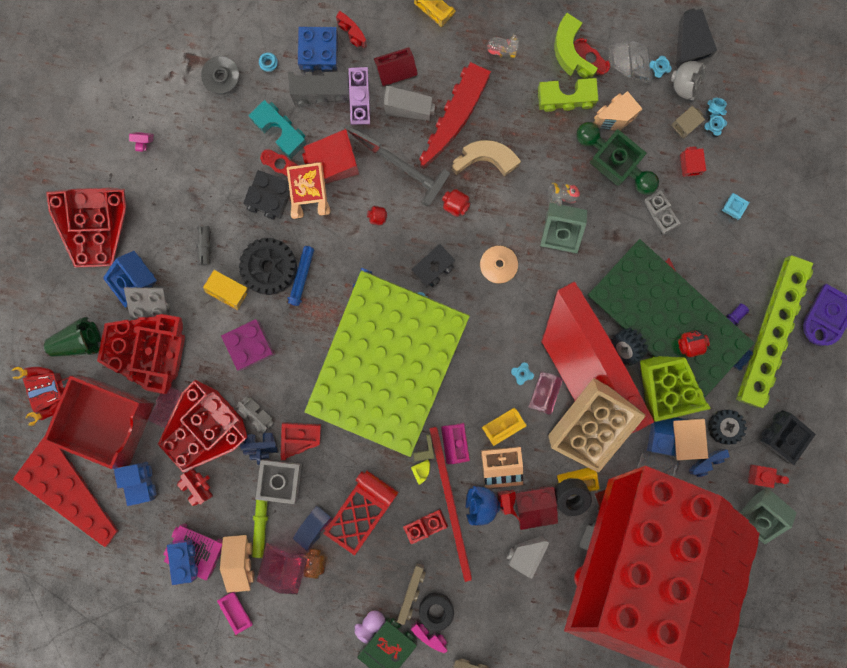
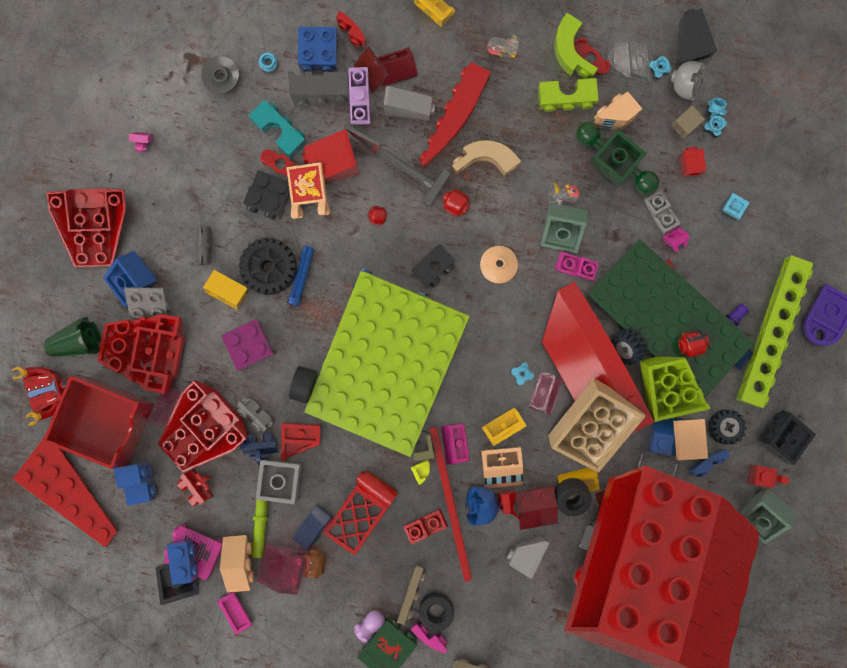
(170, 593): none -> black slope
(302, 384): none -> black tyre
(376, 70): none -> clear red piece
(576, 266): none -> dark pink slope
(676, 238): none -> dark pink tile

